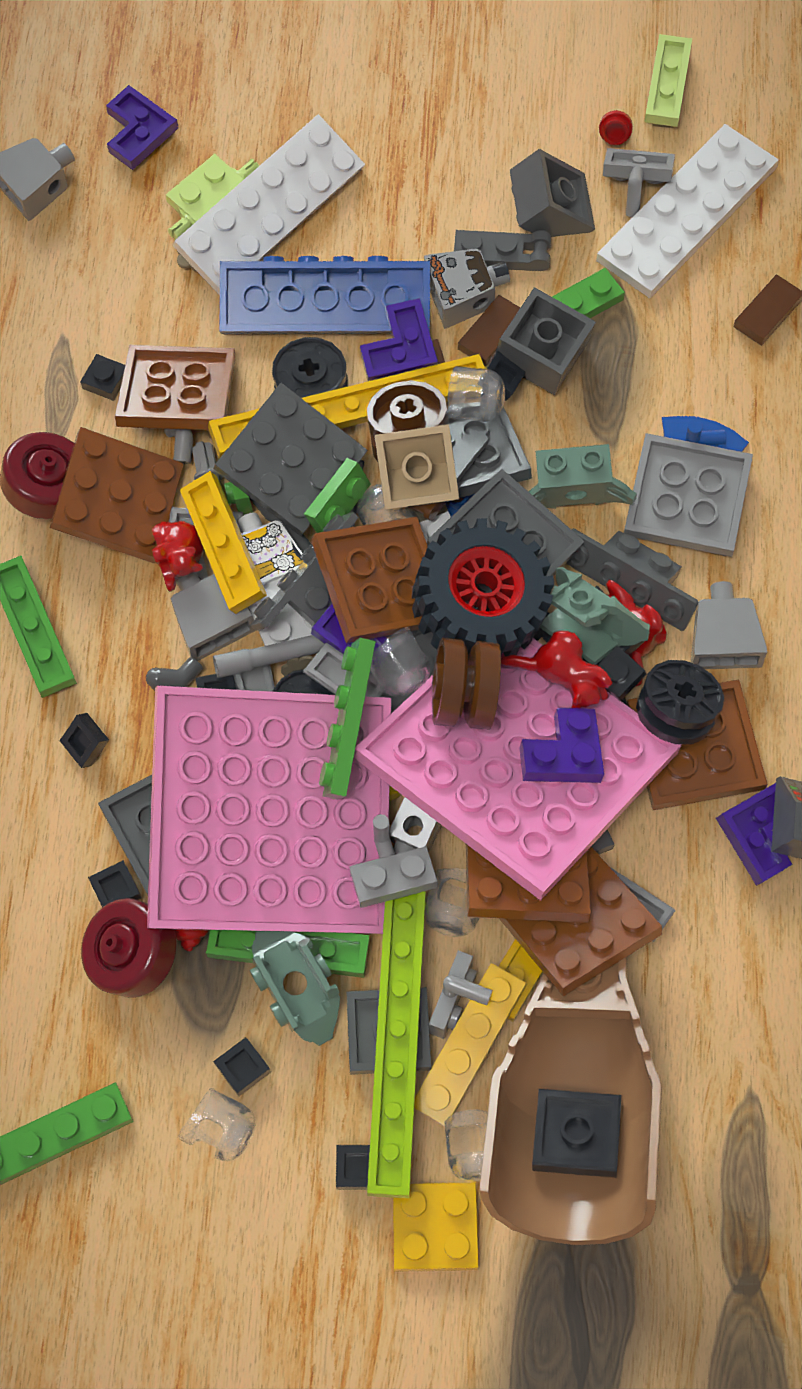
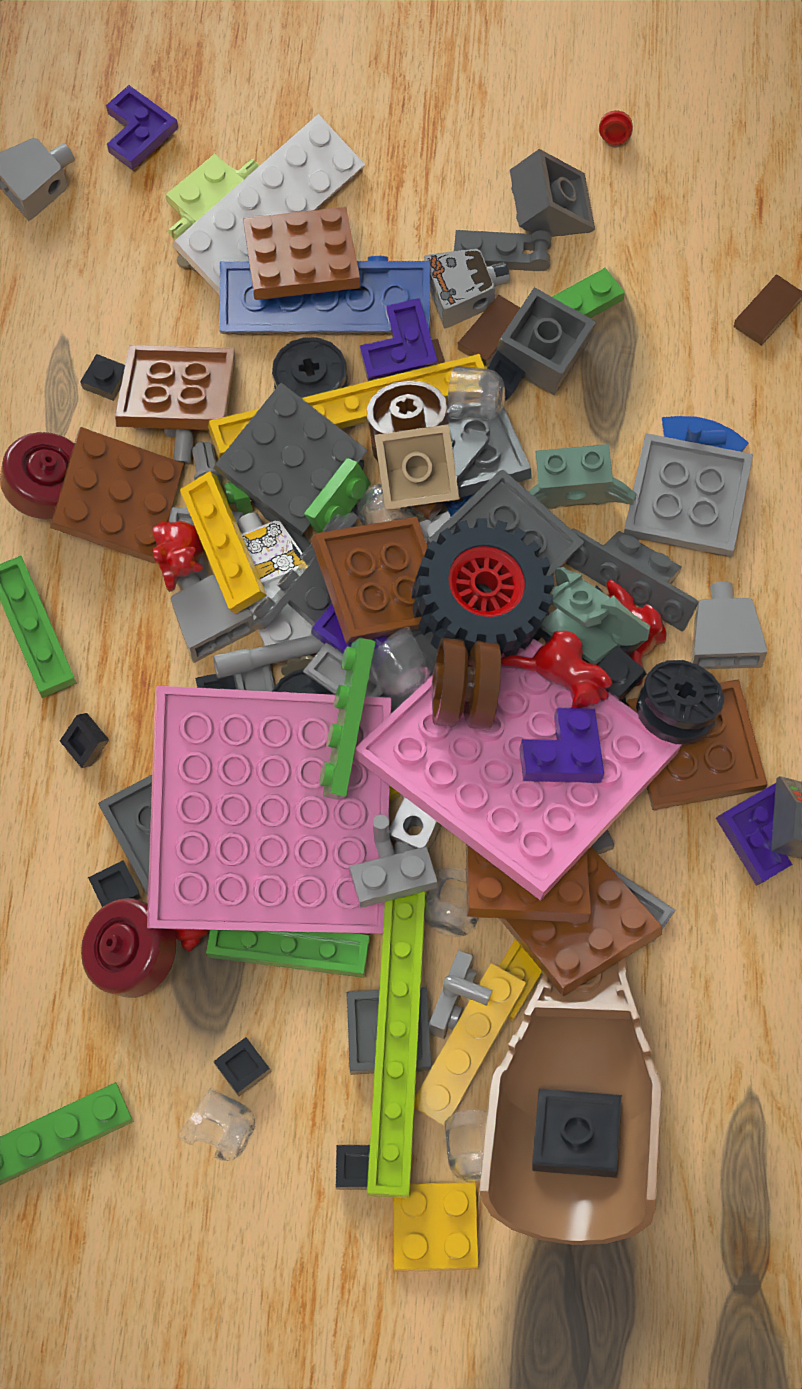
(171, 677): dark grey arm -> none
(301, 253): none -> plate
(313, 1011): sand green piece -> none
(636, 167): light grey plate -> none
(668, 80): yellowish green plate -> none
(687, 211): white plate -> none

